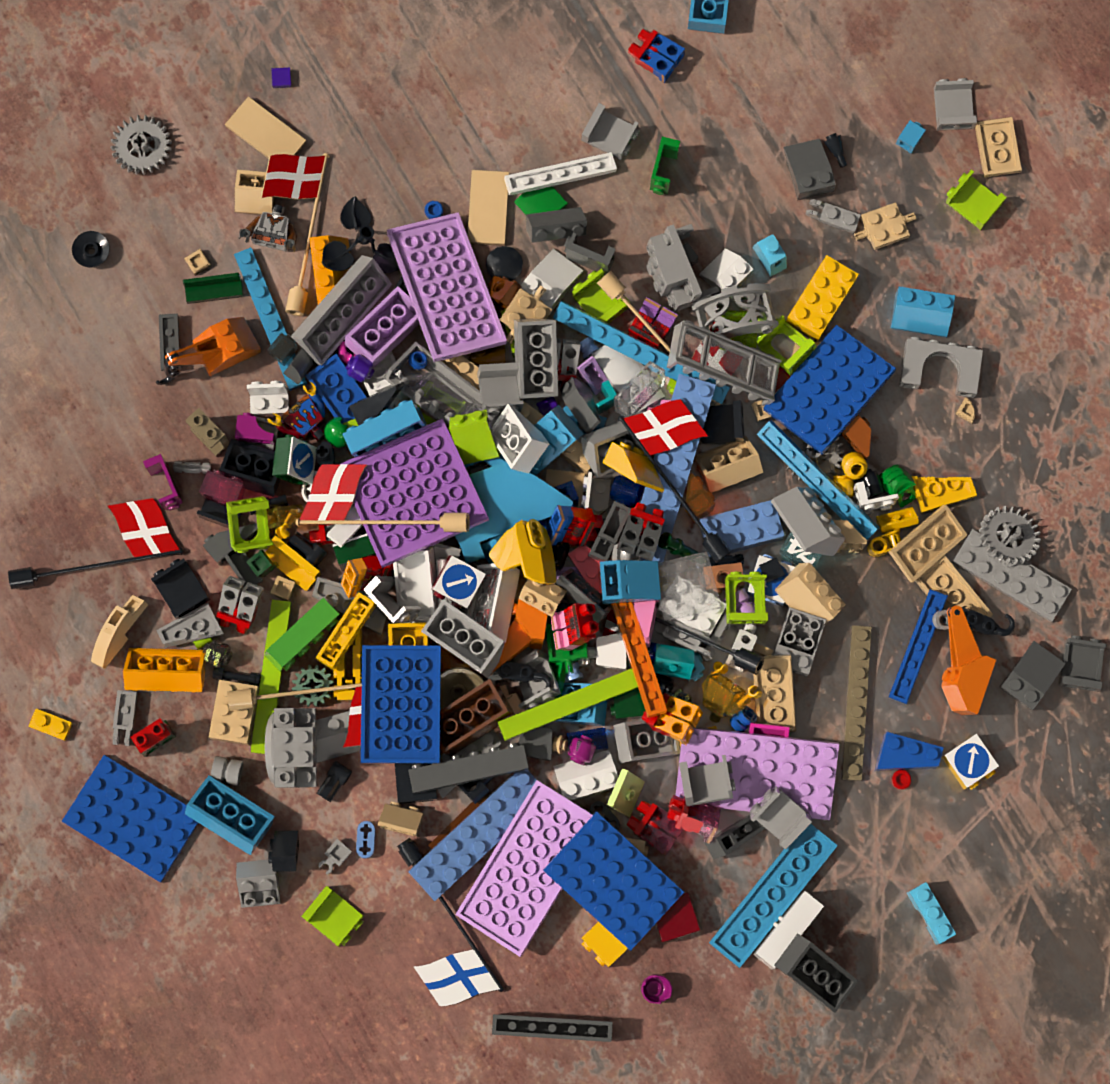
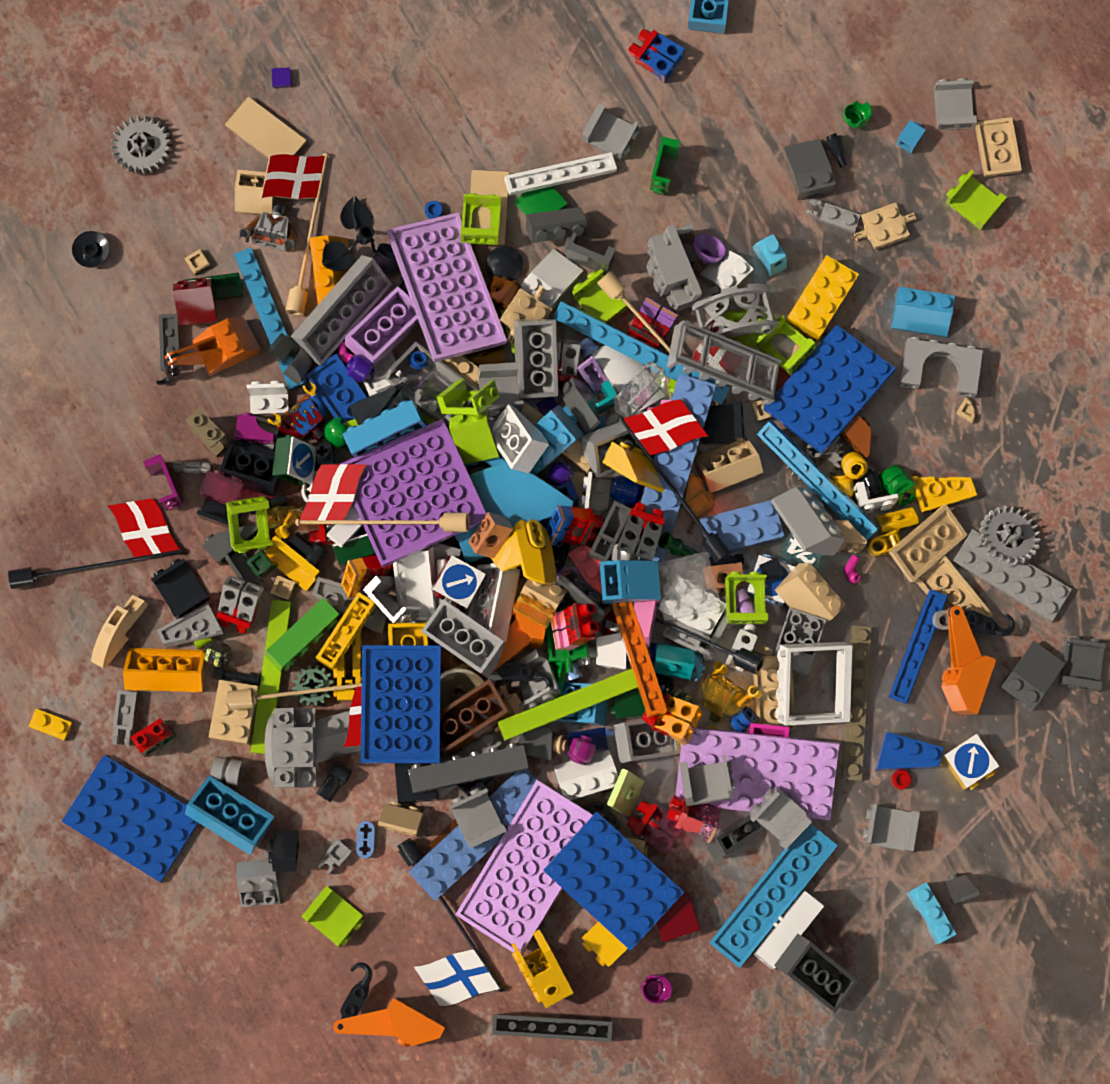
(195, 301): none -> dark red piece
(397, 1020): none -> orange slope
(458, 392): none -> lime panel
(476, 817): none -> light grey panel
(480, 235): none -> lime panel
(490, 535): none -> nougat brick
(534, 610): none -> clear yellow tile
(547, 983): none -> yellow torso
(559, 474): none -> dark purple head
(710, 245): none -> medium lavender piece
(843, 684): none -> white window
(850, 571): none -> dark pink arm
(857, 114): none -> green hair
(891, 828): none -> light grey panel
(960, 888): none -> dark grey slope

